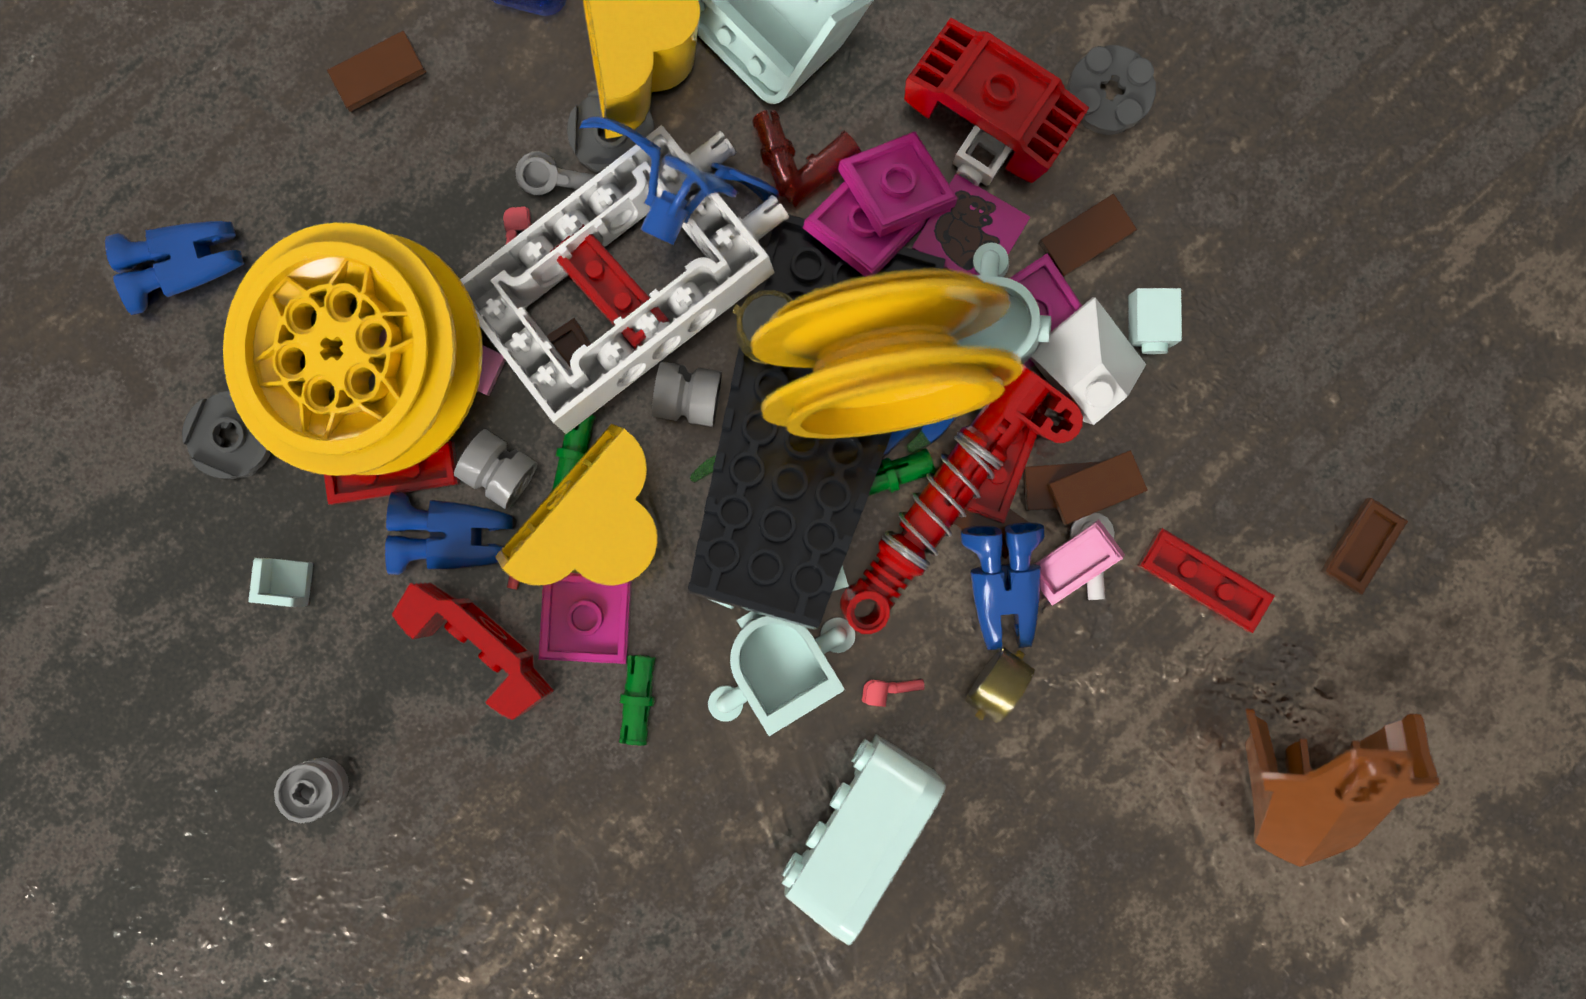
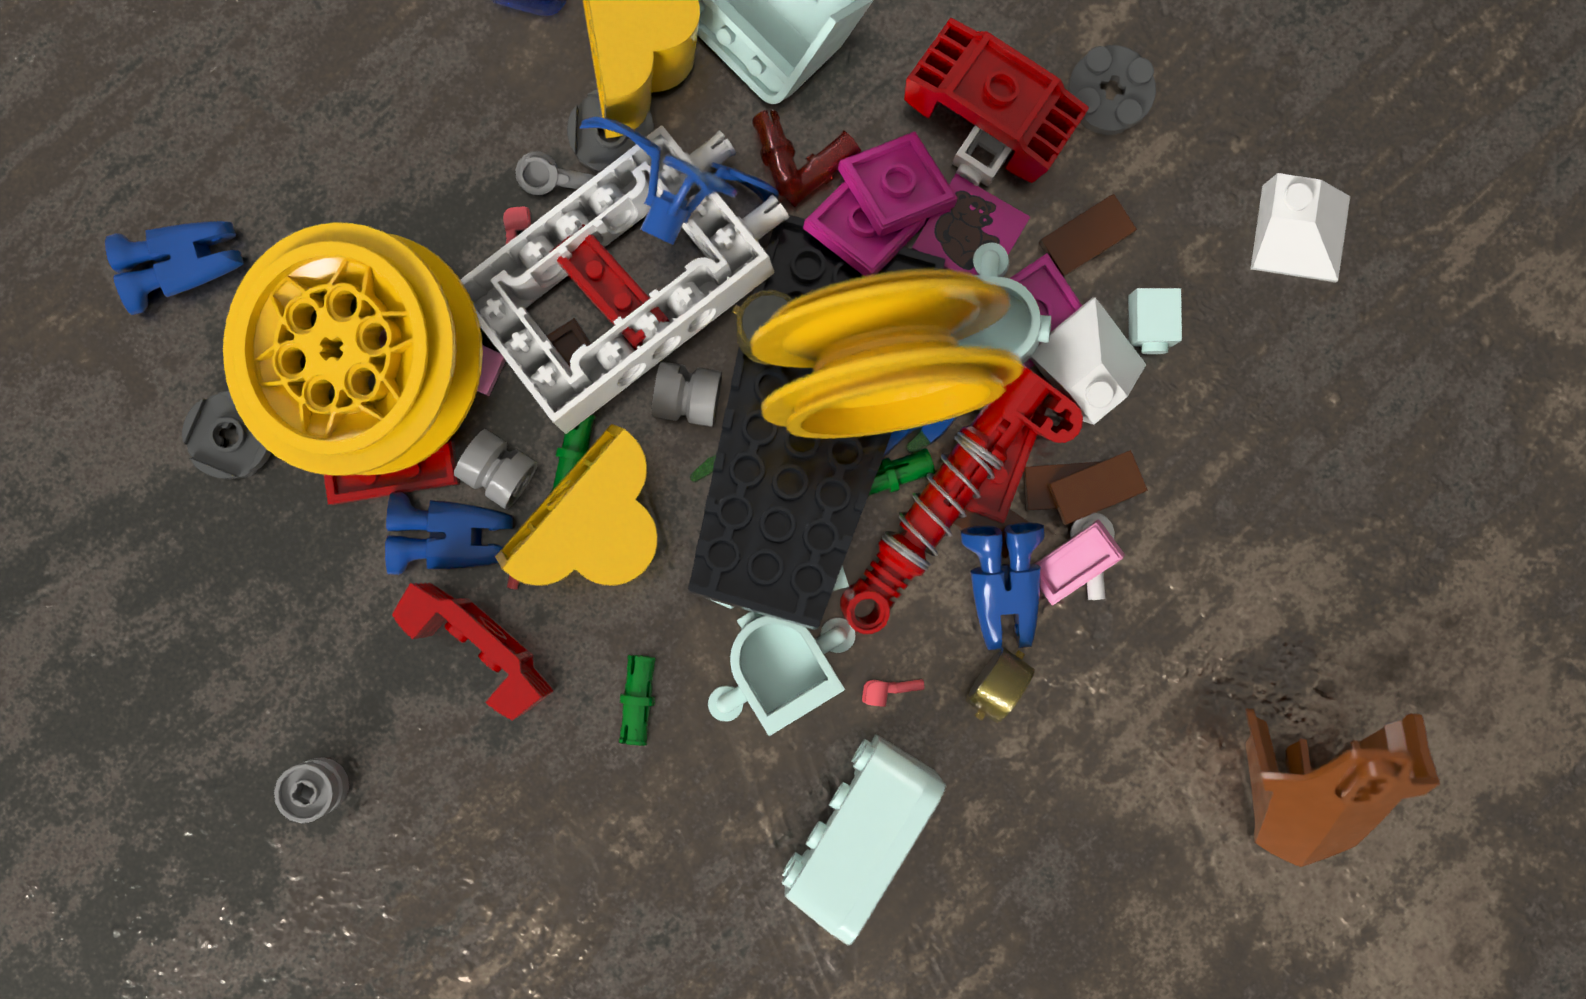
(280, 582): light aqua panel -> none
(376, 71): reddish brown tile -> none
(585, 621): dark pink tile -> none
(1206, 580): red tile -> none
(1300, 228): none -> white slope
(1364, 546): reddish brown tile -> none

